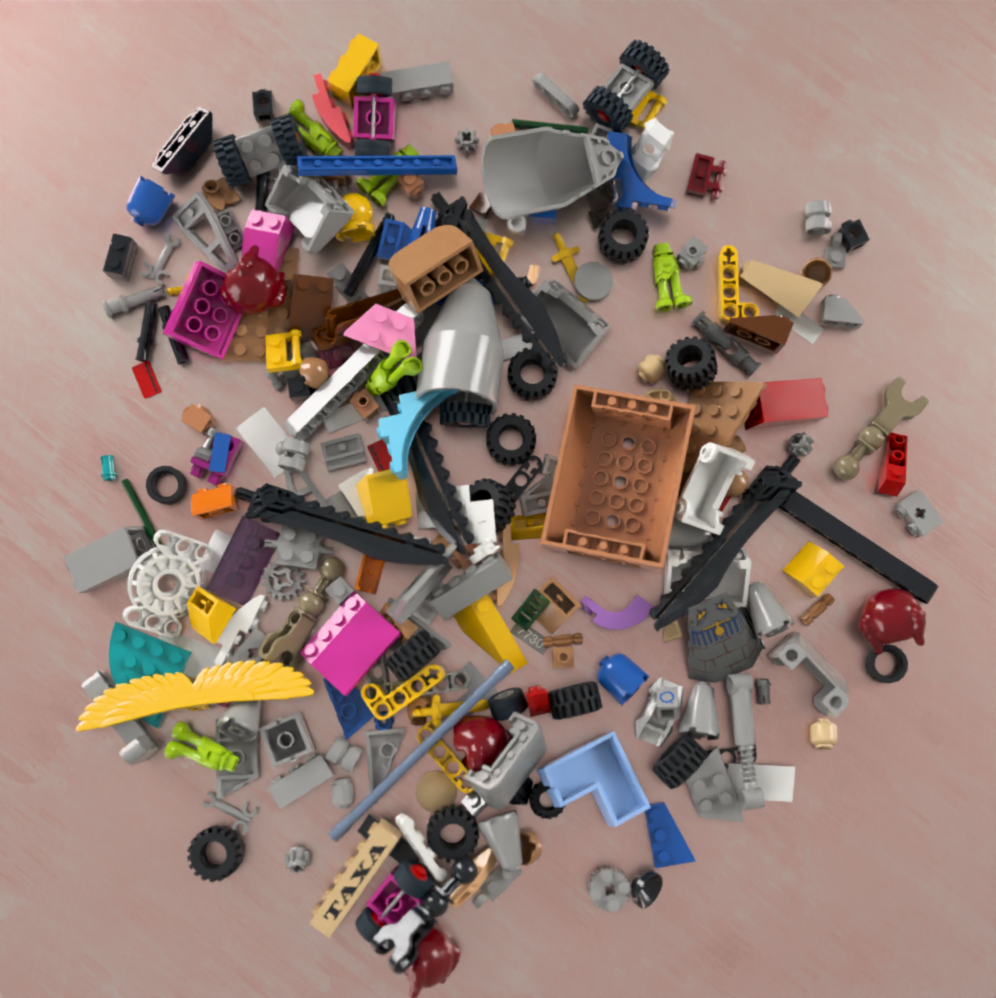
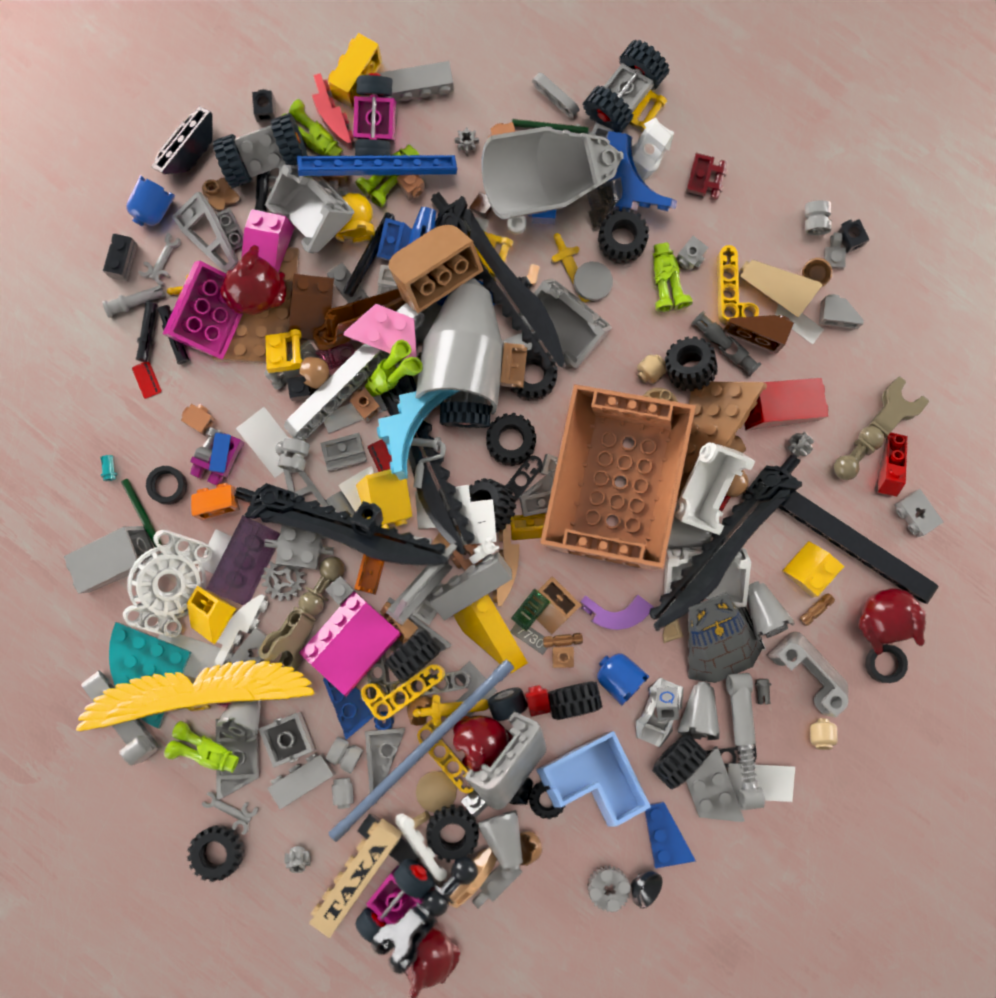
(367, 526): none -> black brick
(421, 818): none -> tan tile
(437, 444): none -> light grey piece
(513, 365): none -> medium nougat hinge

